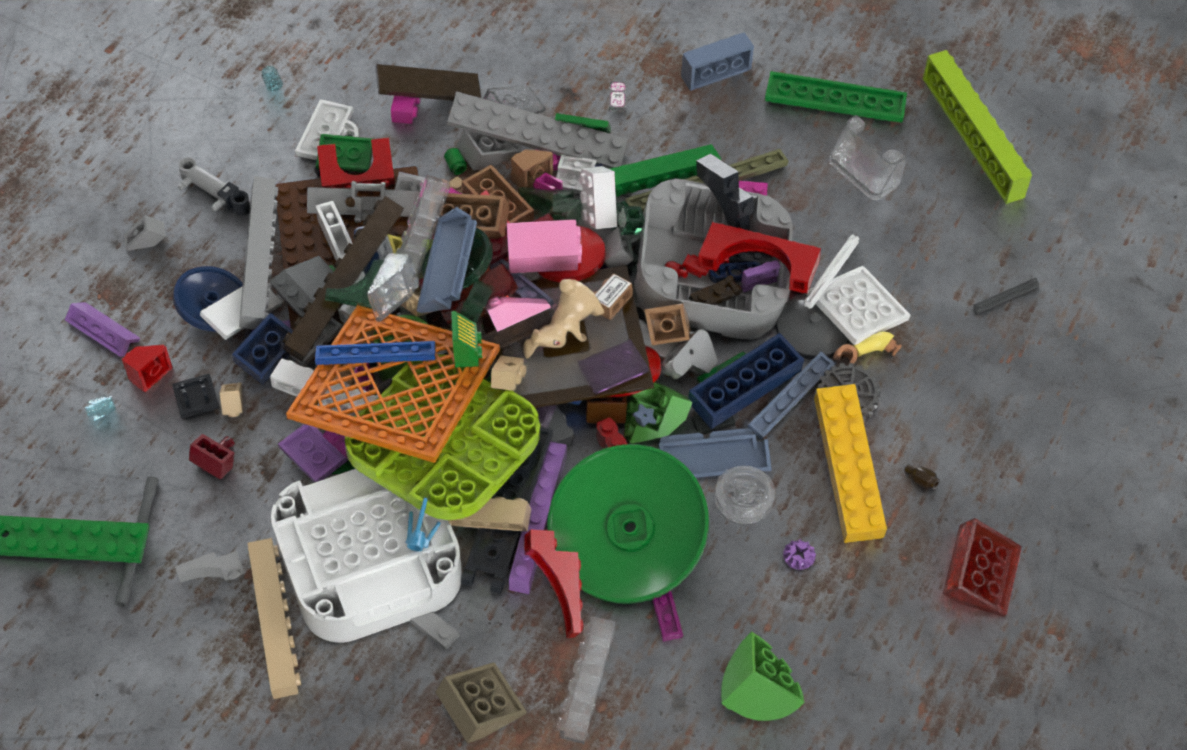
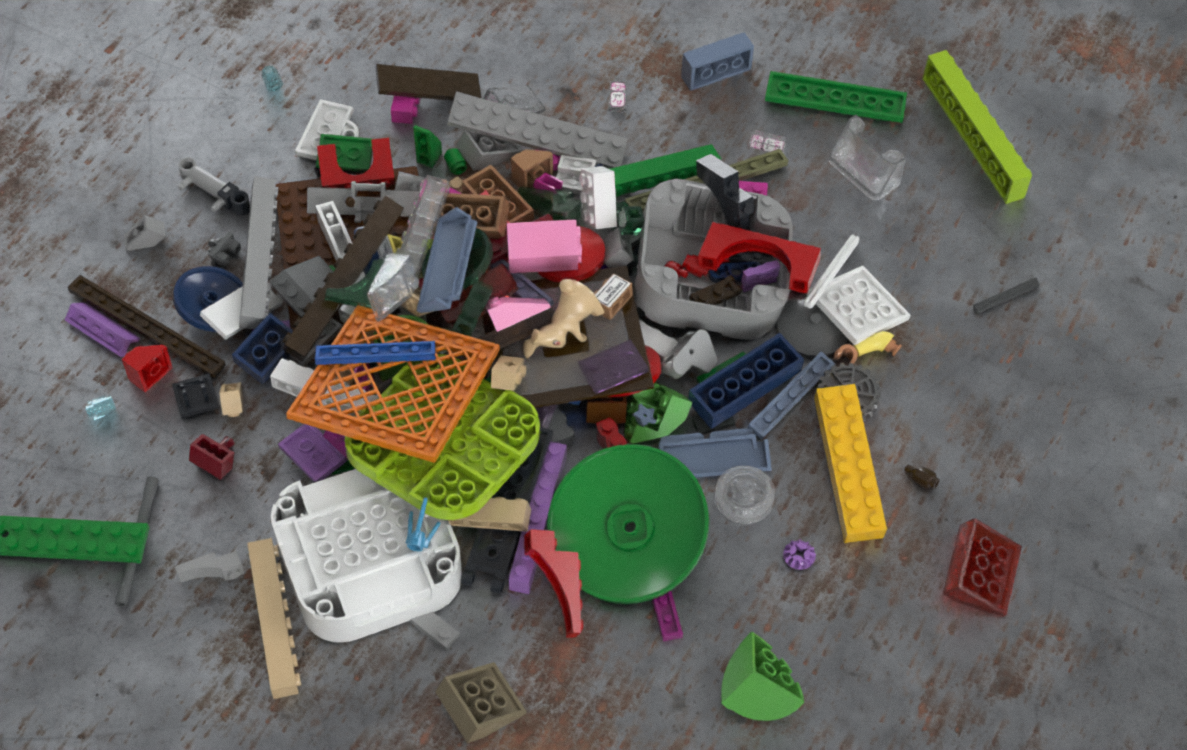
(146, 326): none -> dark brown plate
(221, 247): none -> dark grey hips
(427, 146): none -> green slope
(465, 341): green slope -> none
(587, 680): clear brick -> none
(600, 125): green tile -> none
(668, 324): medium nougat slope -> none
(767, 141): none -> clear tile

